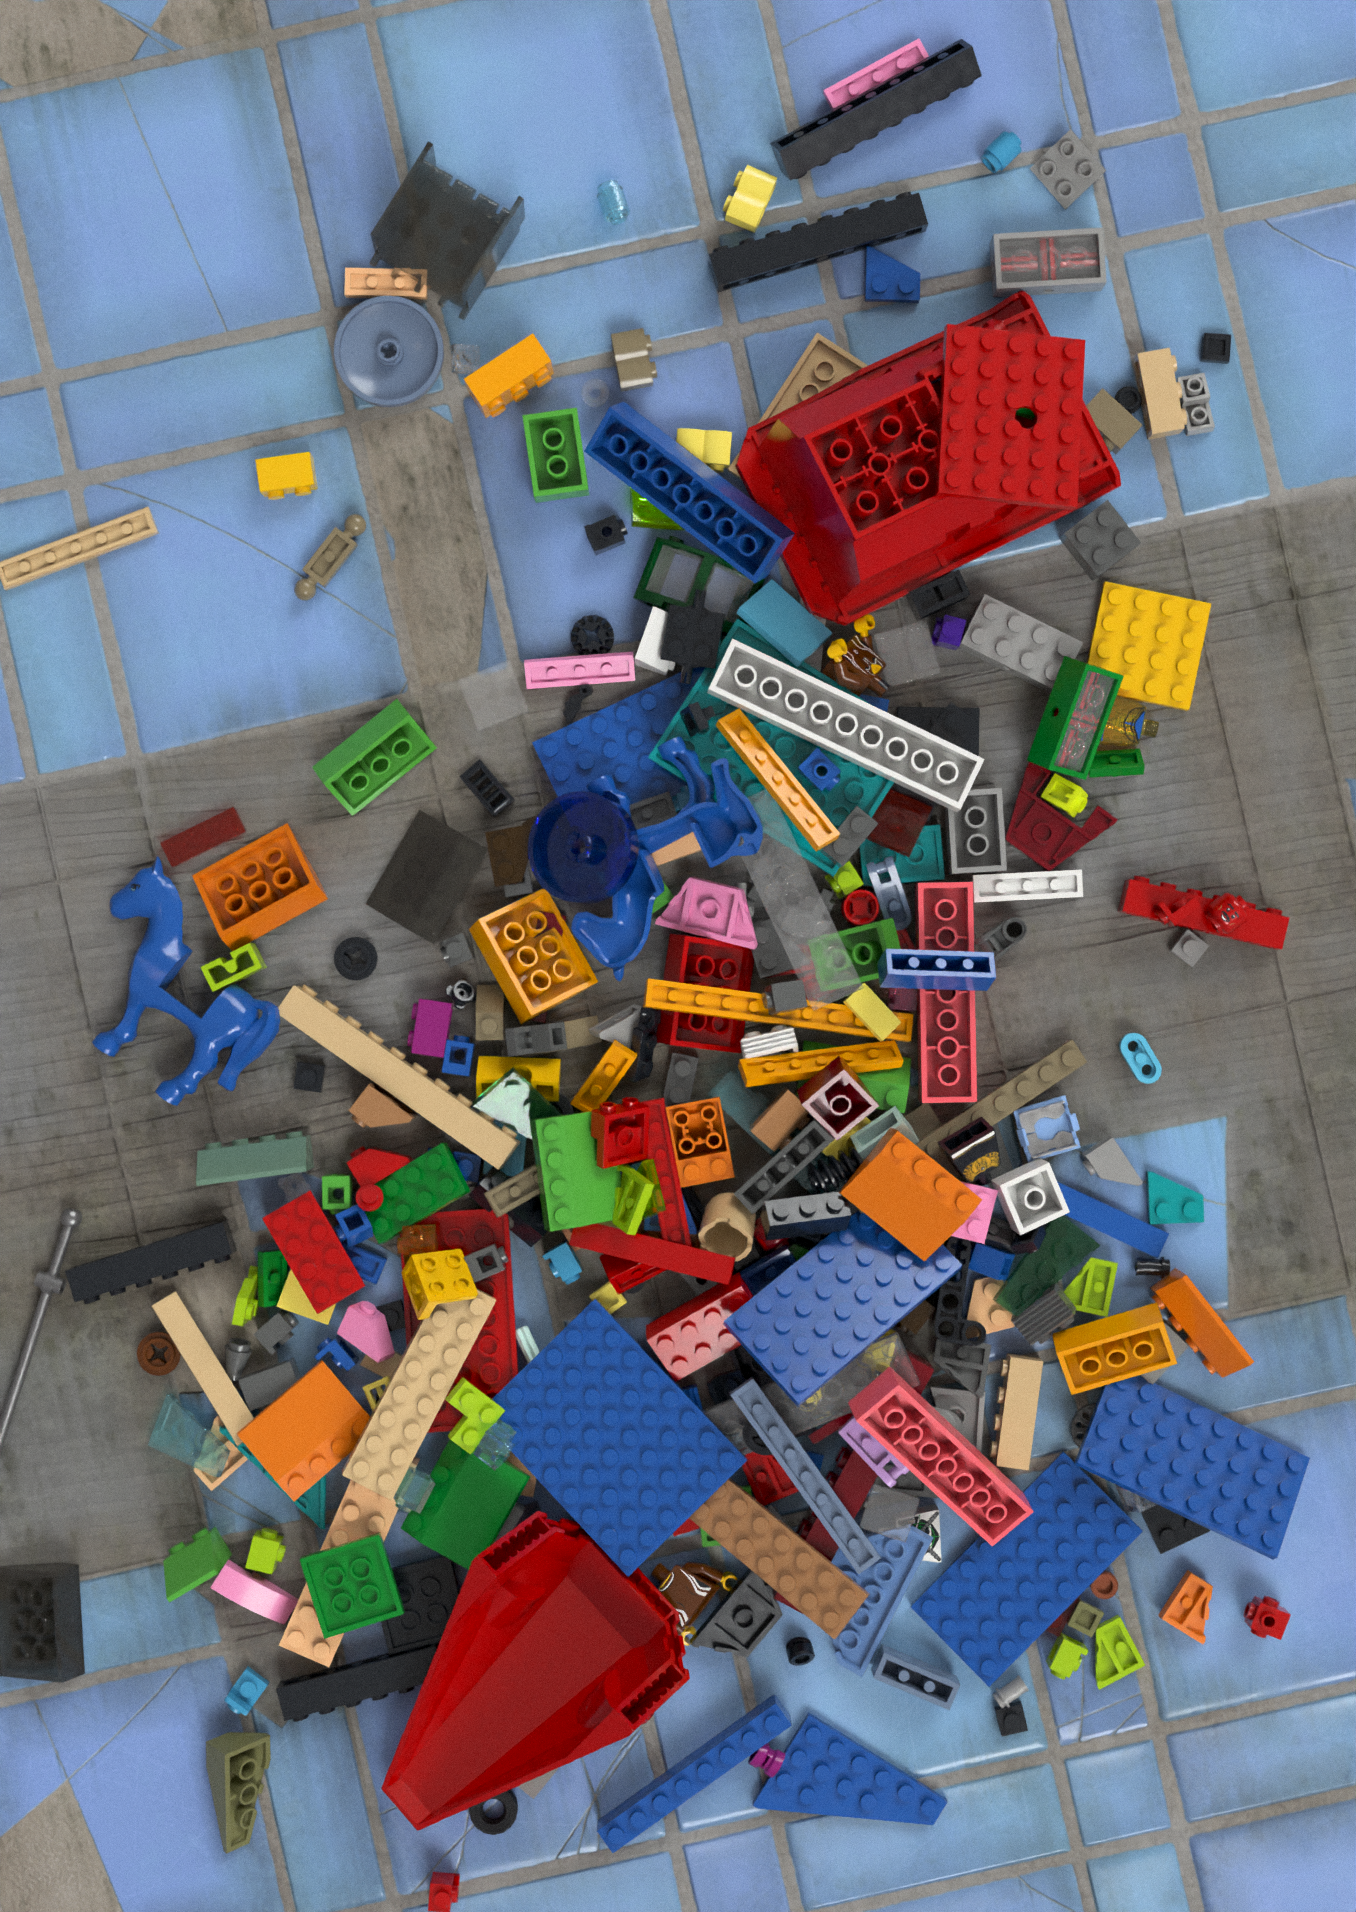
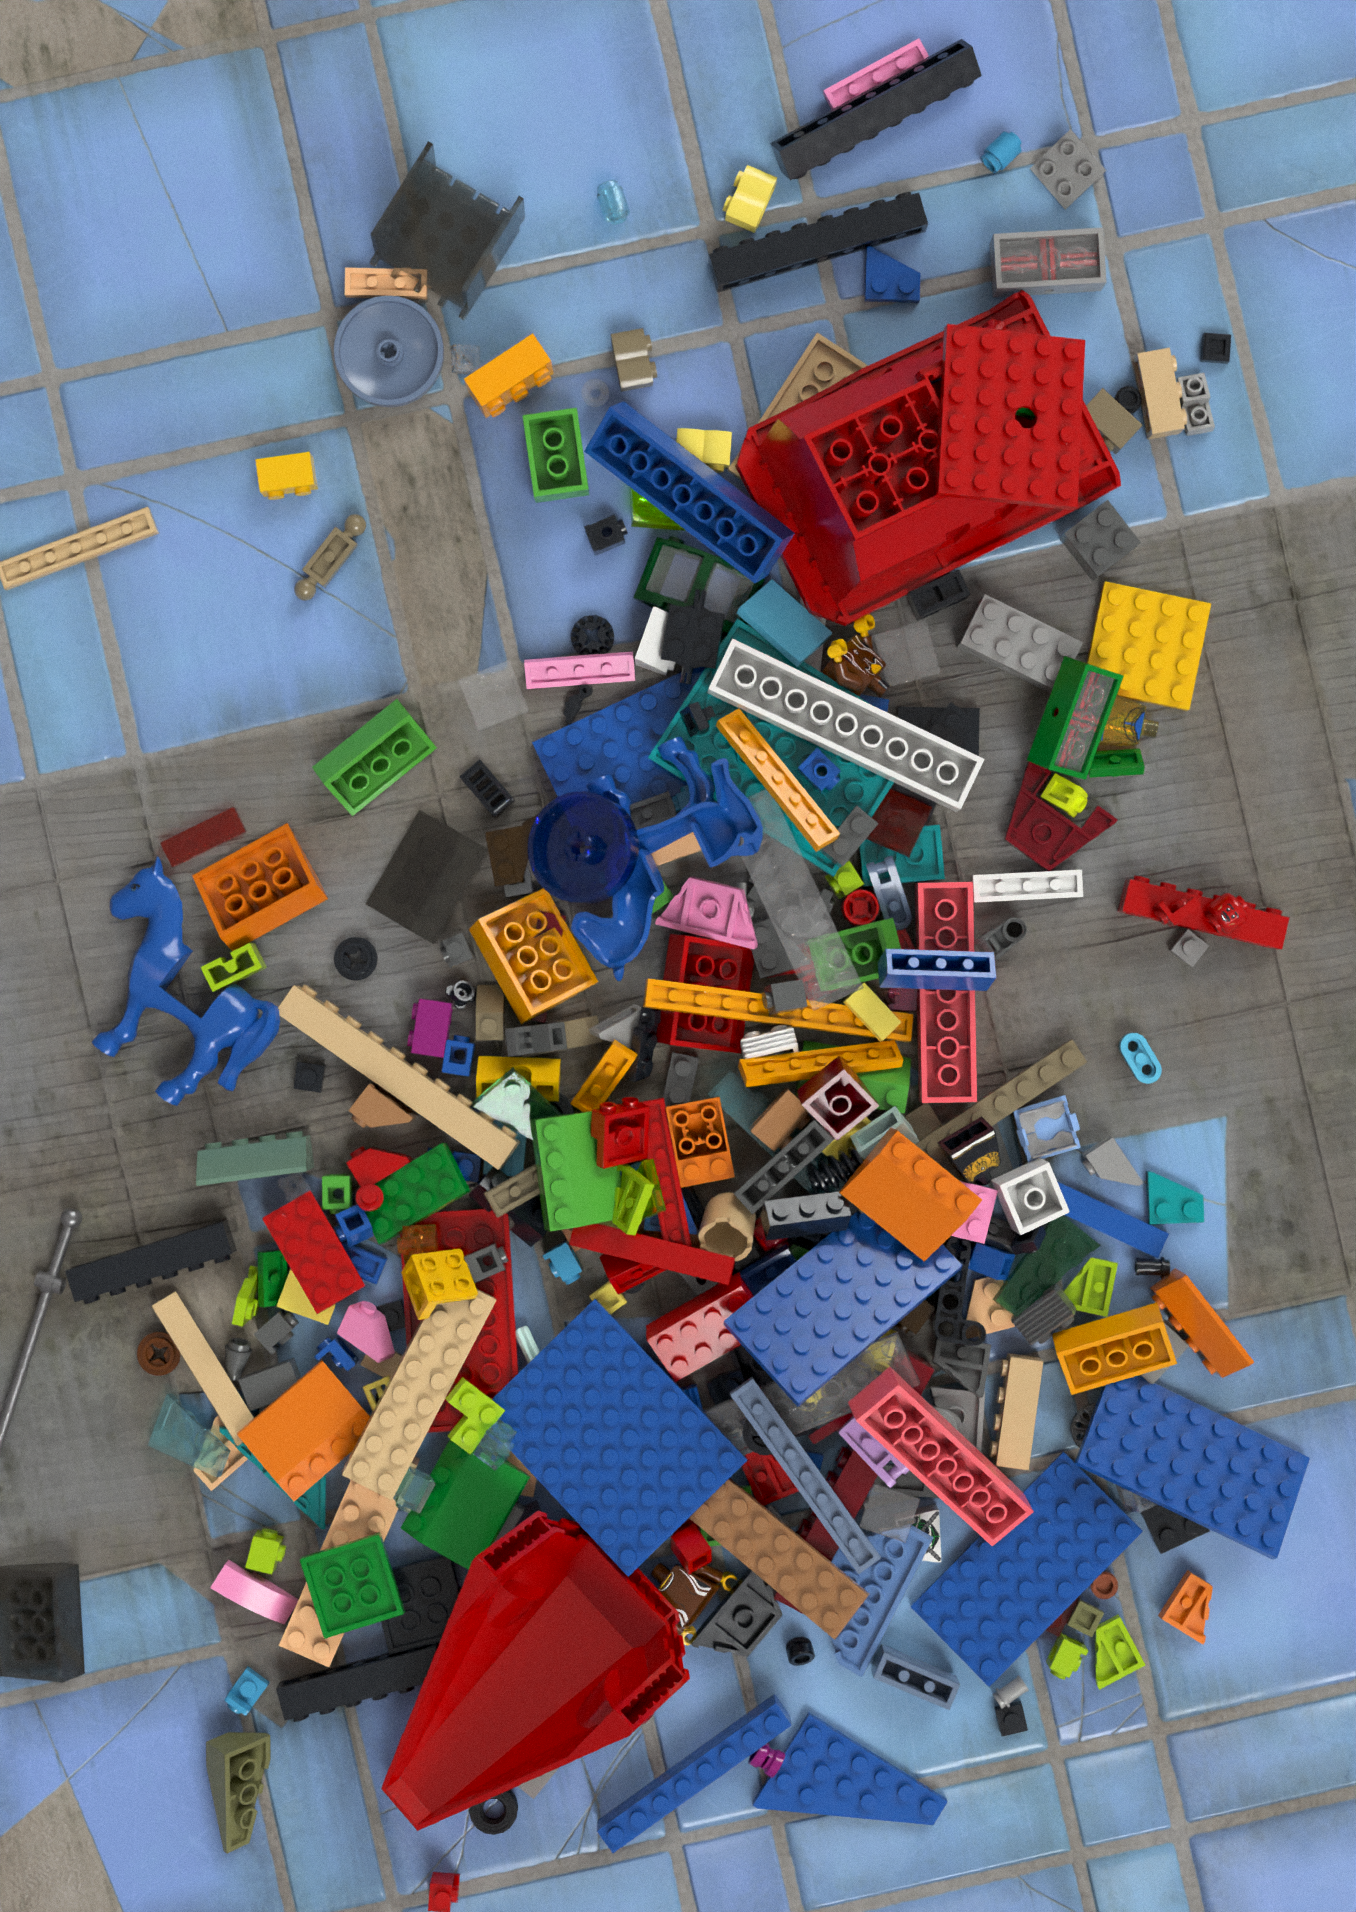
(194, 1562): bright green slope -> none
(691, 1548): none -> red brick
(948, 632): dark purple brick -> none
(976, 834): light grey brick -> none
(1266, 1617): red brick -> none

